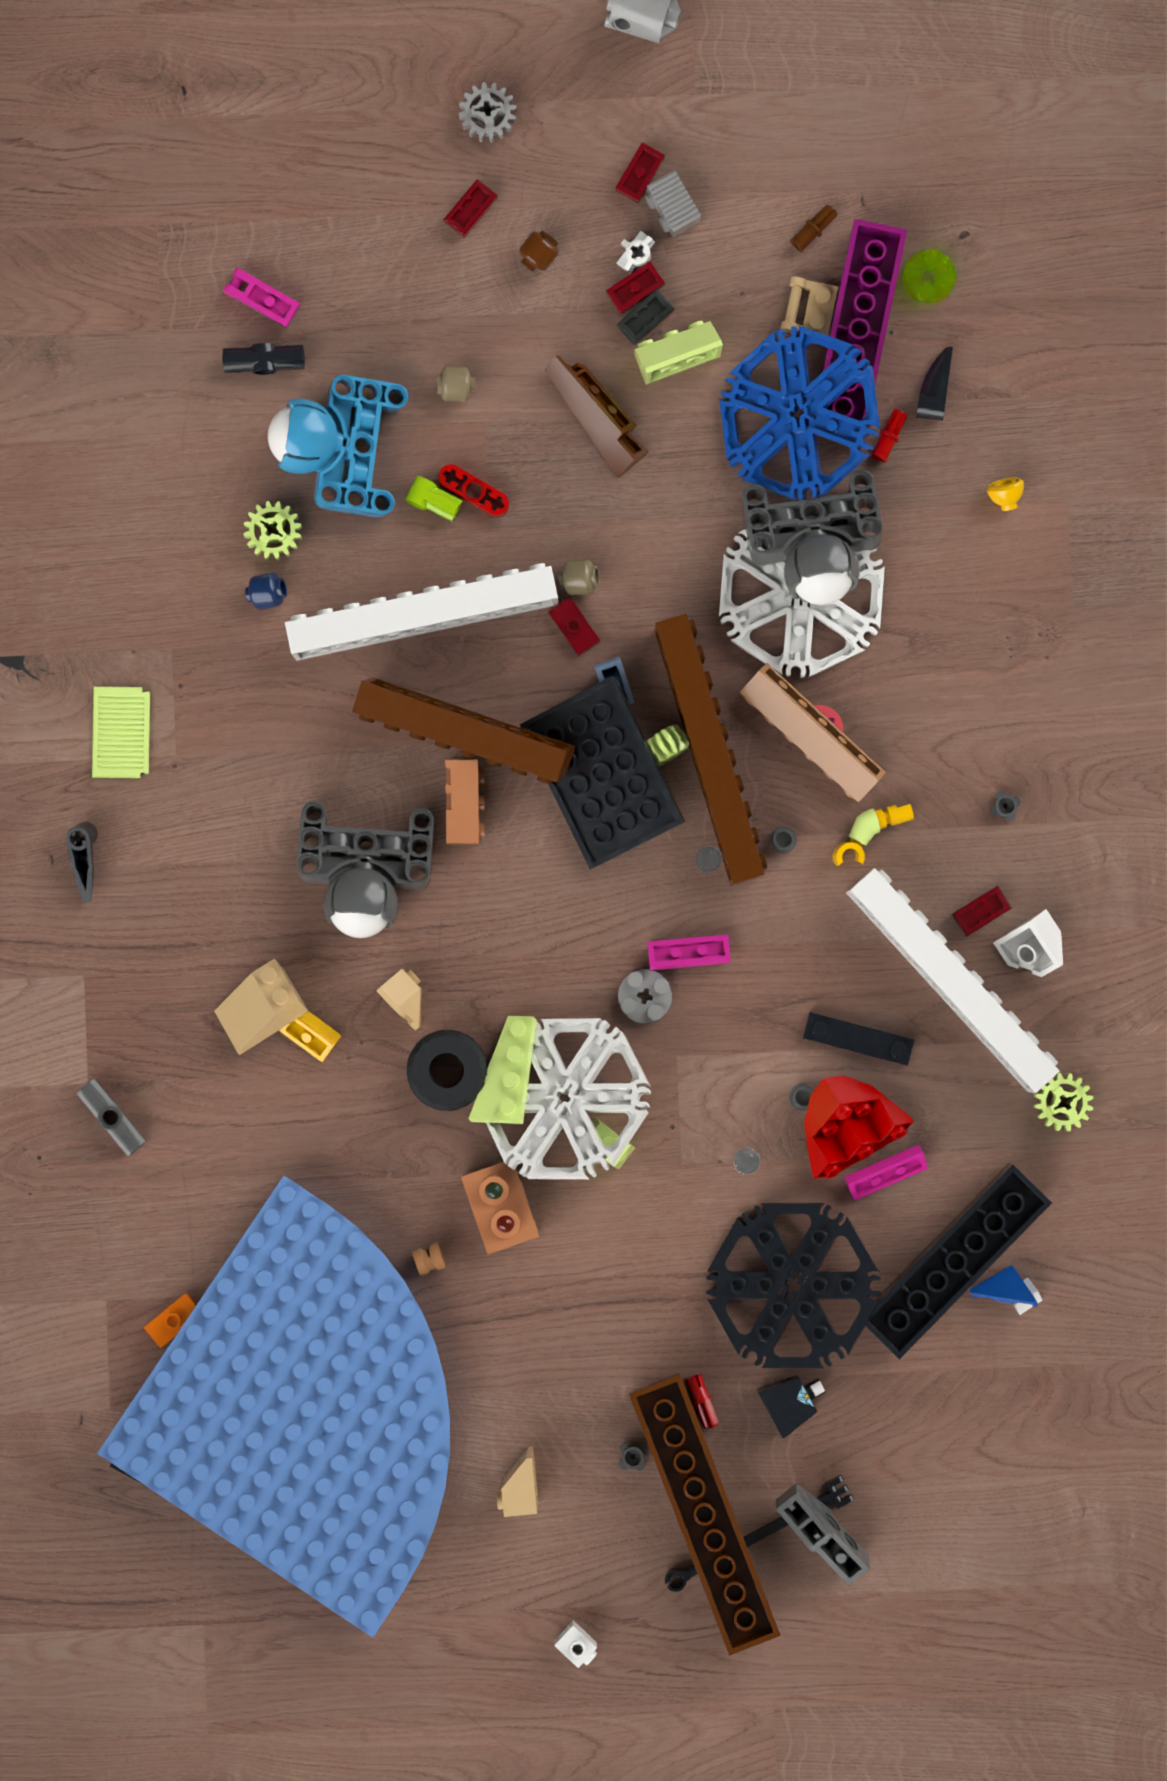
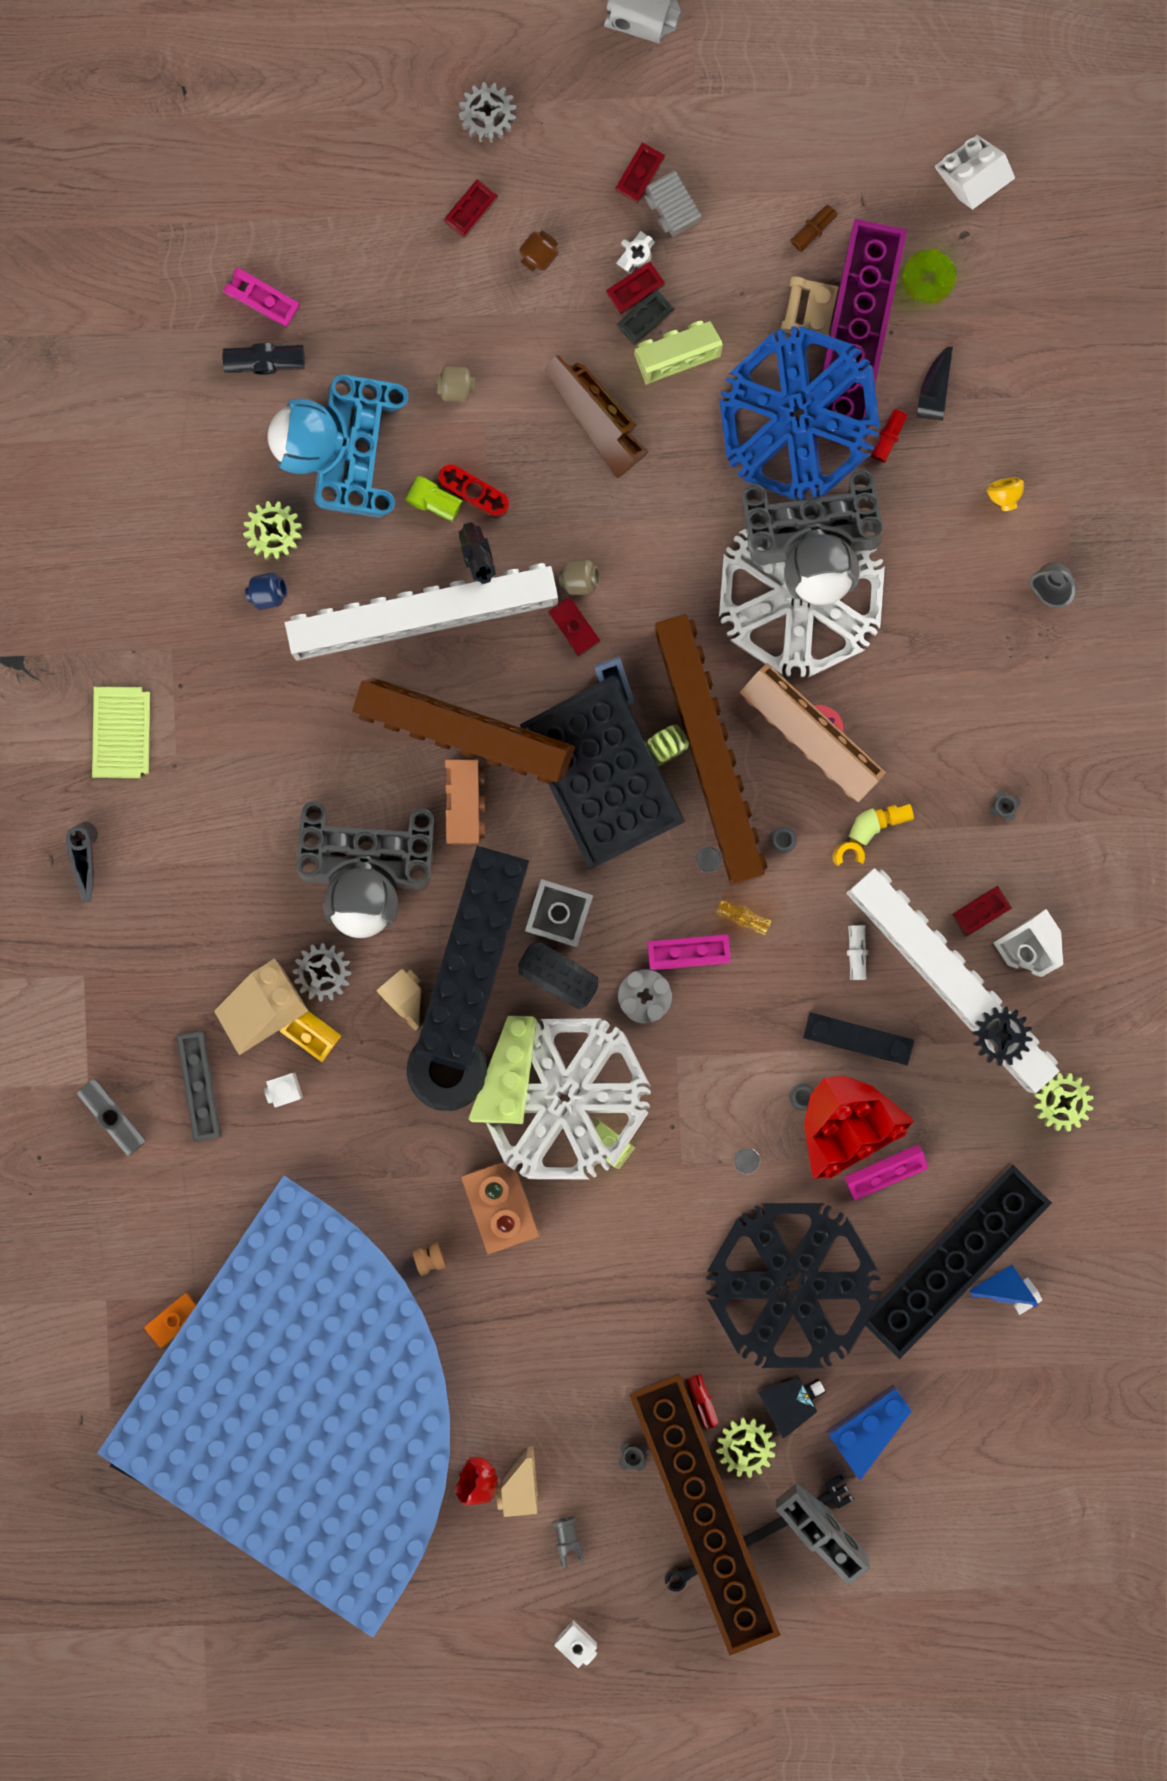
(198, 1086): none -> dark grey tile
(283, 1090): none -> white brick
(316, 984): none -> light grey gear
(472, 958): none -> black brick
(477, 553): none -> black piece
(477, 1482): none -> red hair
(558, 975): none -> black tyre
(559, 913): none -> light grey brick
(567, 1539): none -> dark grey piece
(743, 917): none -> clear yellow pin
(760, 1451): none -> yellowish green gear
(857, 952): none -> white pin
(869, 1429): none -> blue wedge
(975, 171): none -> white slope
(1001, 1049): none -> black gear
(1054, 585): none -> dark grey helmet

